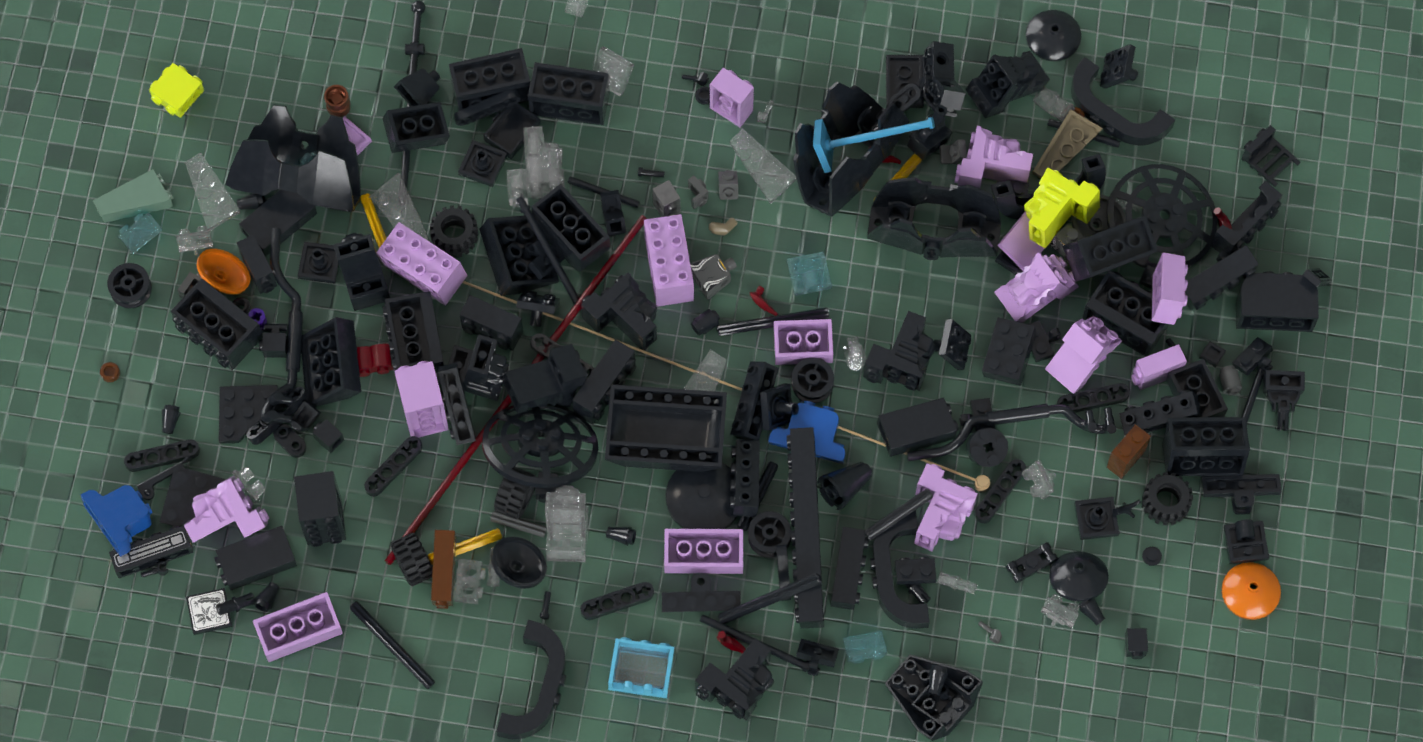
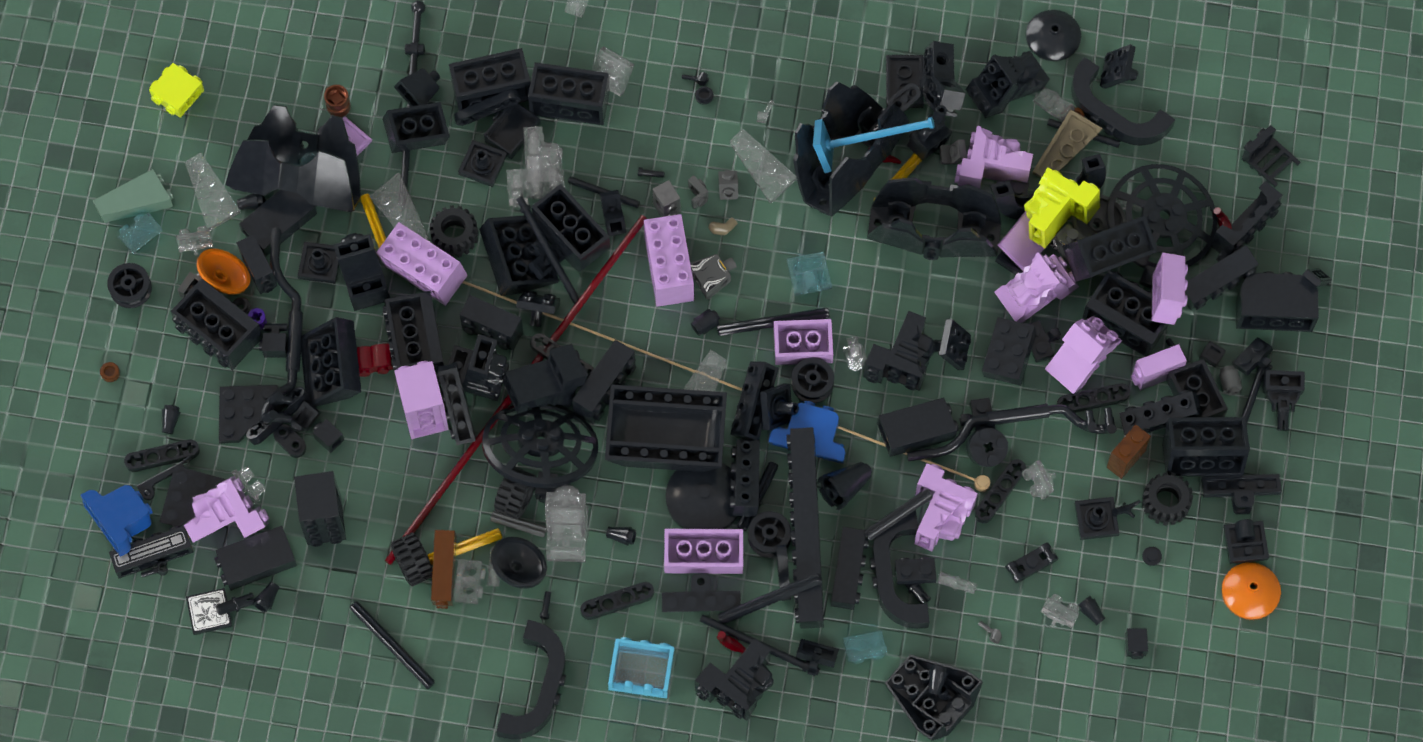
(297, 627): lavender brick -> none
(393, 466): black beam -> none
(625, 308): black brick -> none
(731, 97): lavender brick -> none
(762, 303): dark red bar -> none
(1079, 583): black dish -> none

